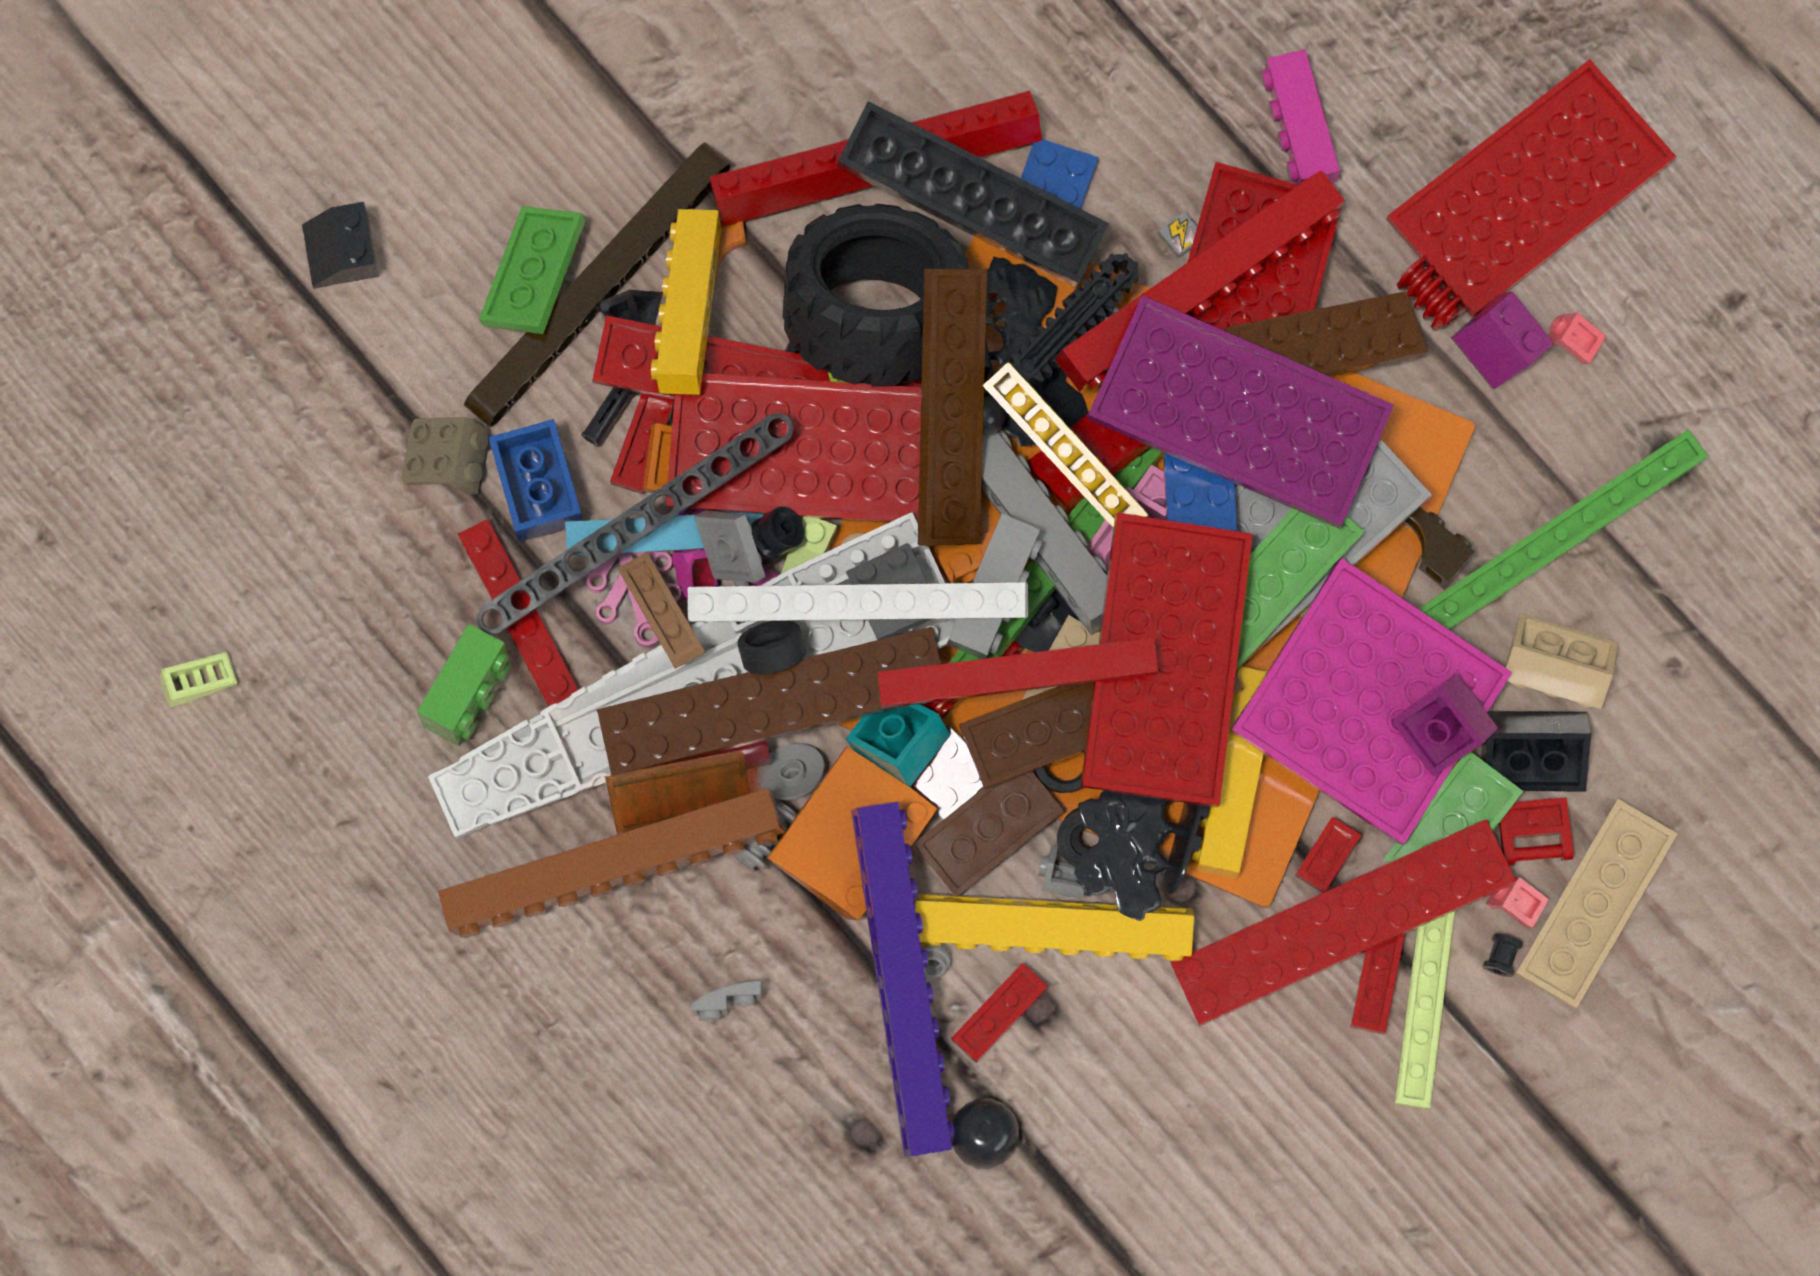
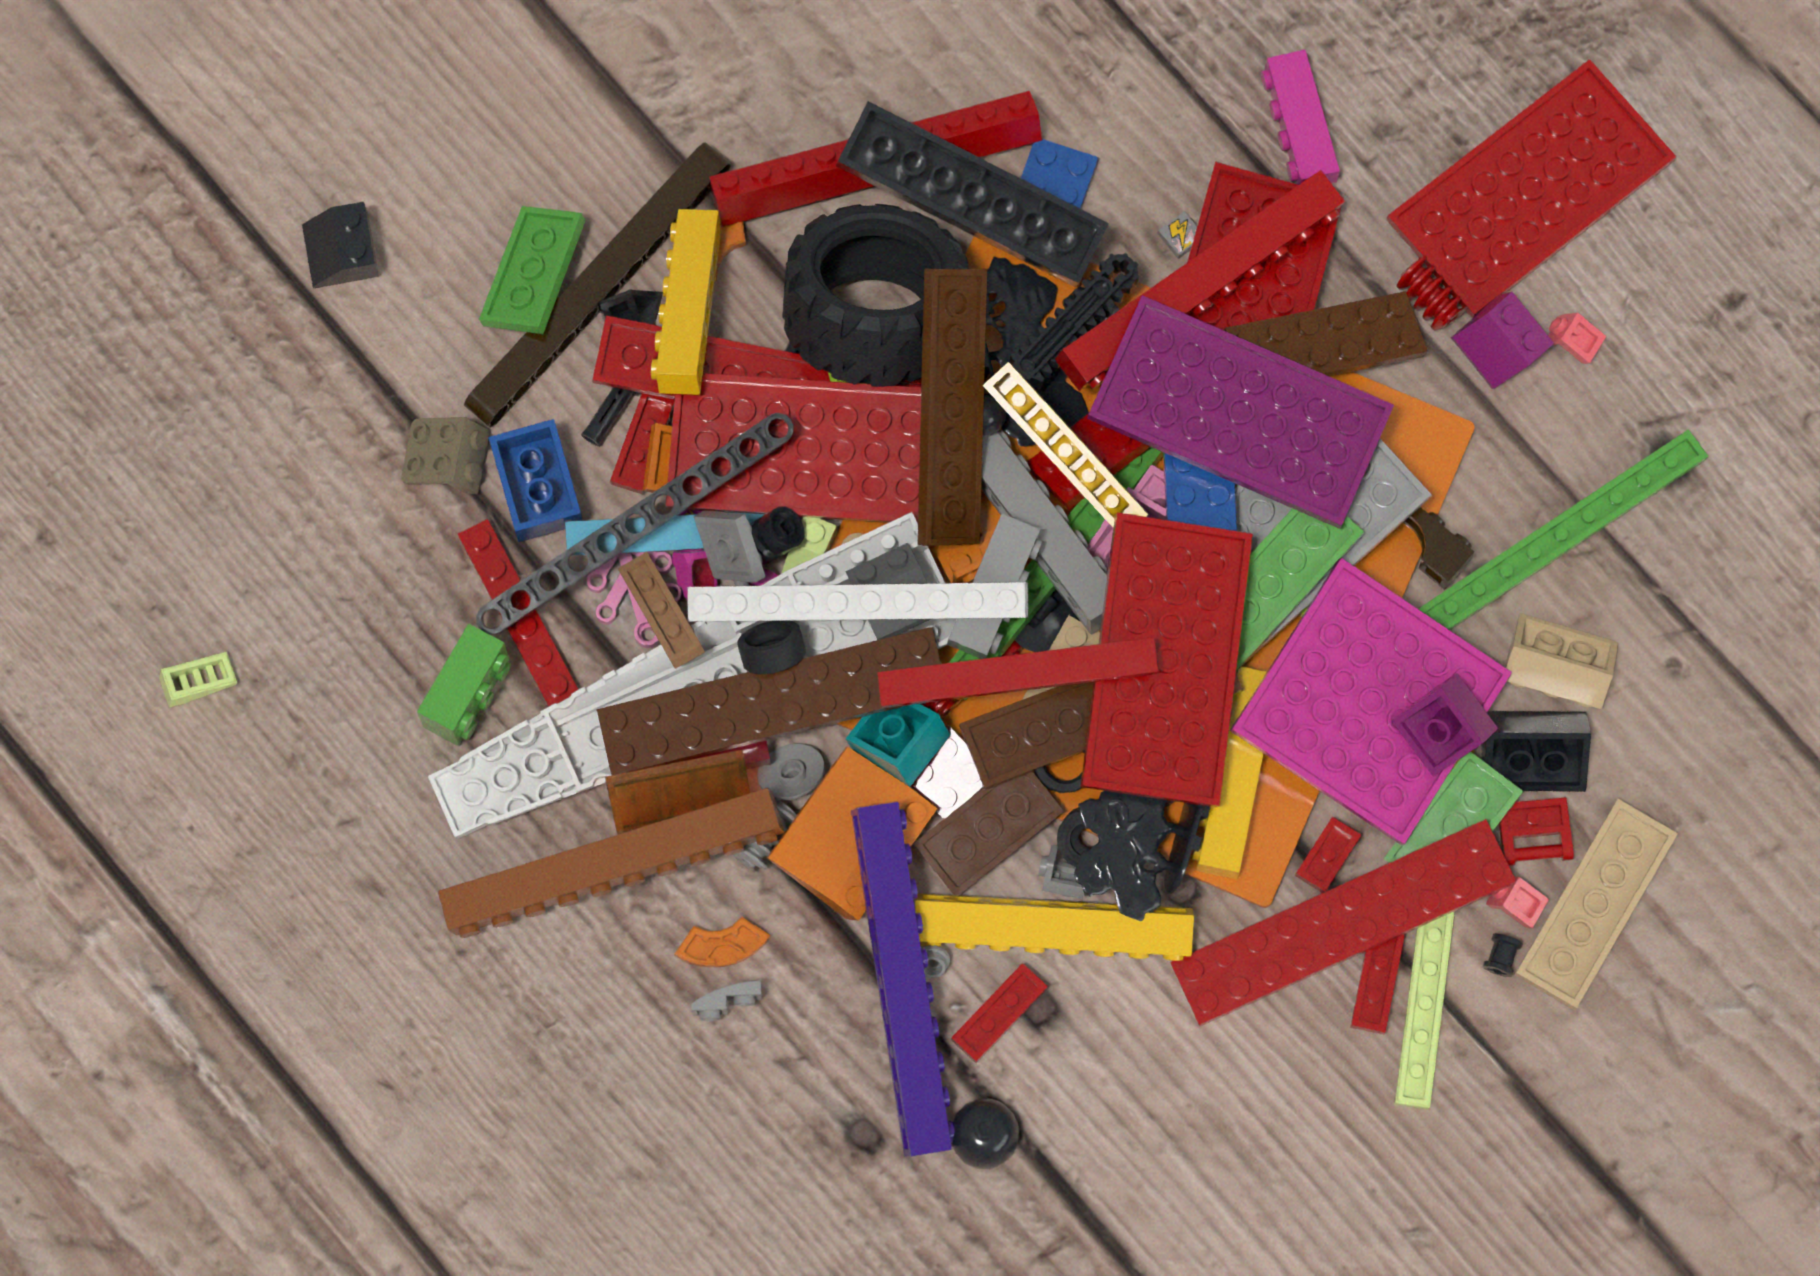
(722, 947): none -> orange tile

